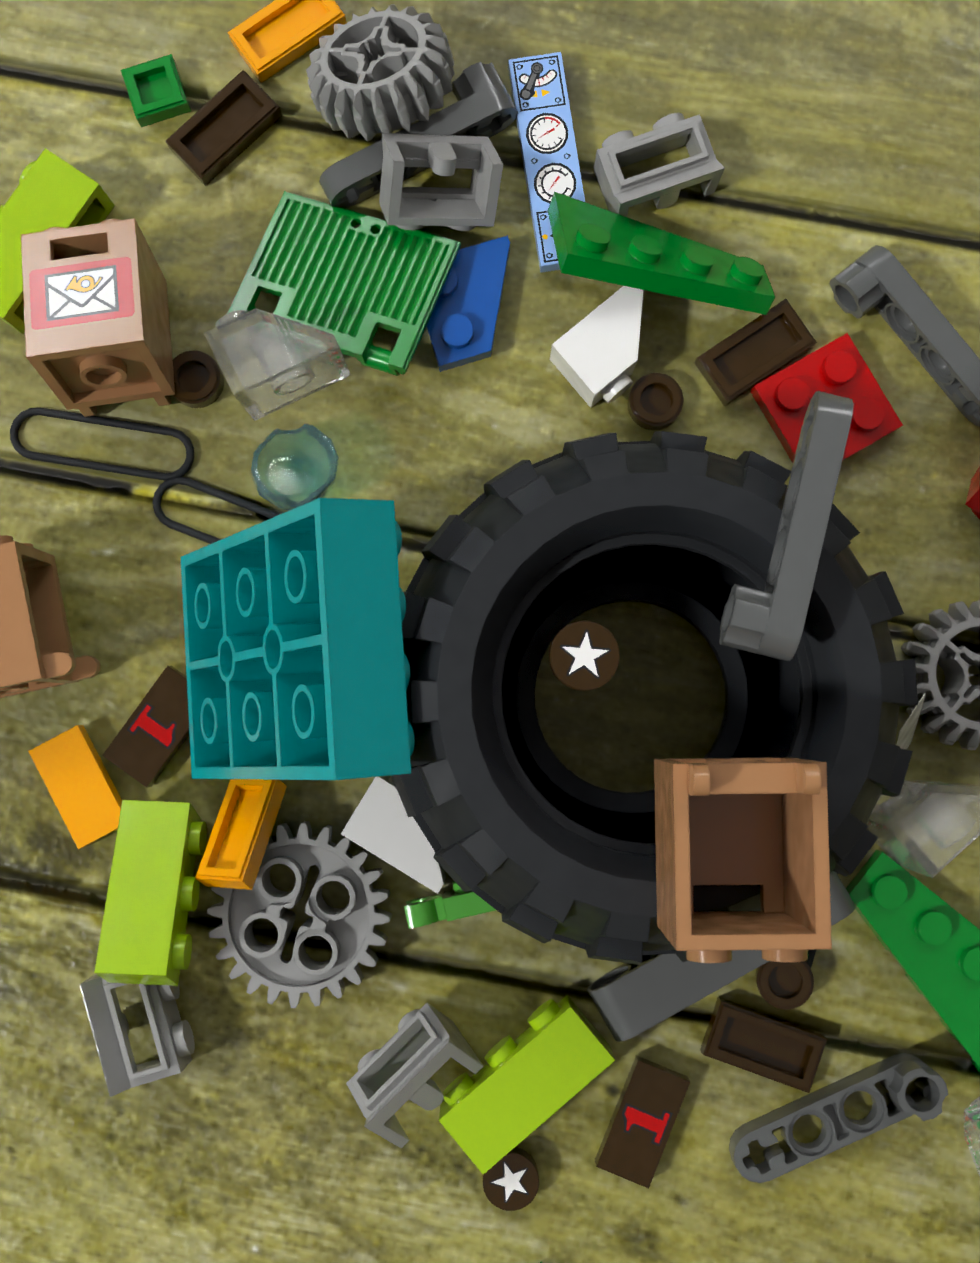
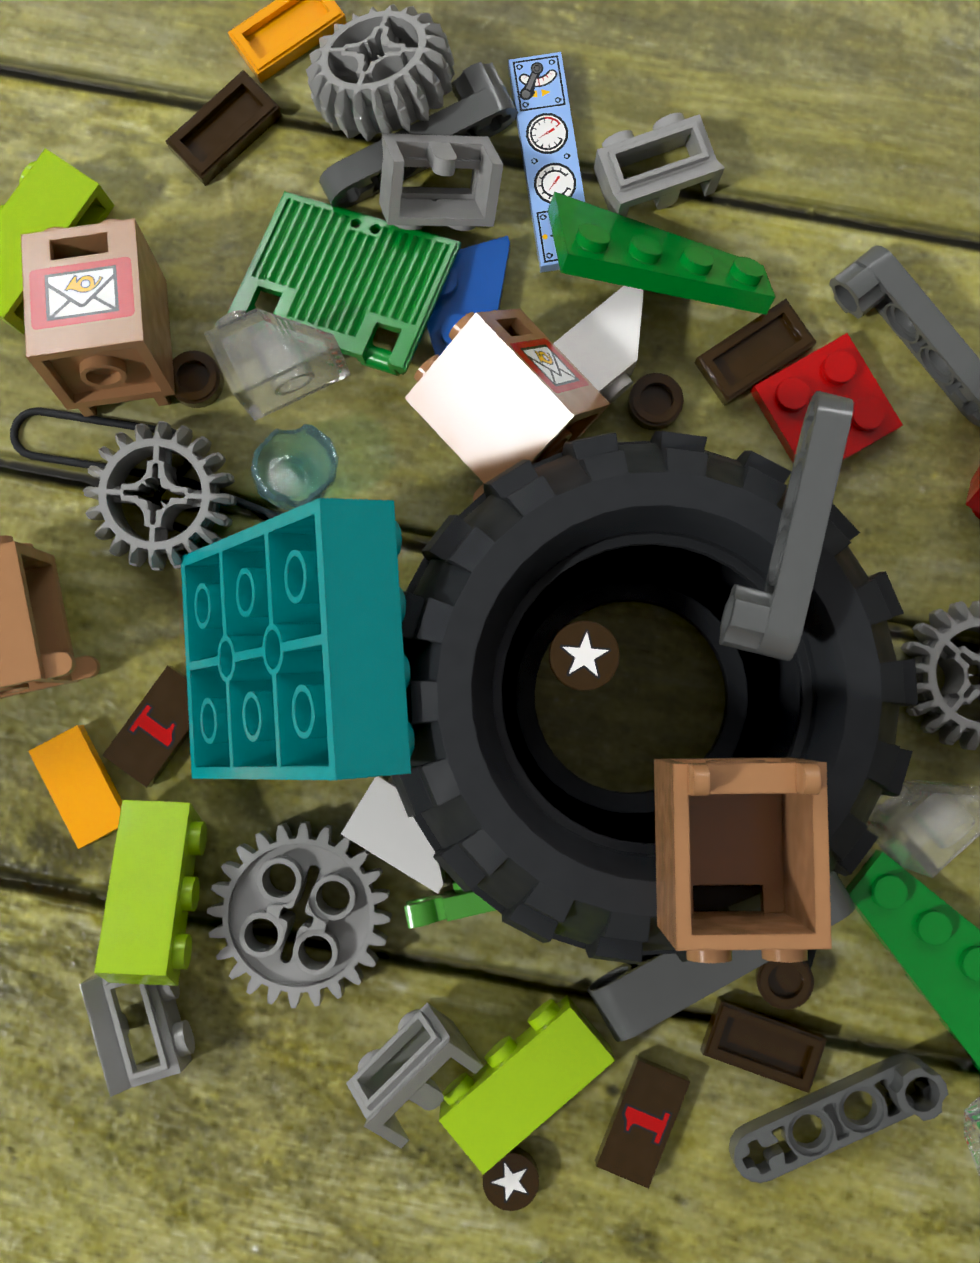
(156, 90): green tile -> none
(159, 471): none -> light grey gear
(241, 833): light orange tile -> none
(503, 394): none -> container
(907, 731): white sticker -> none

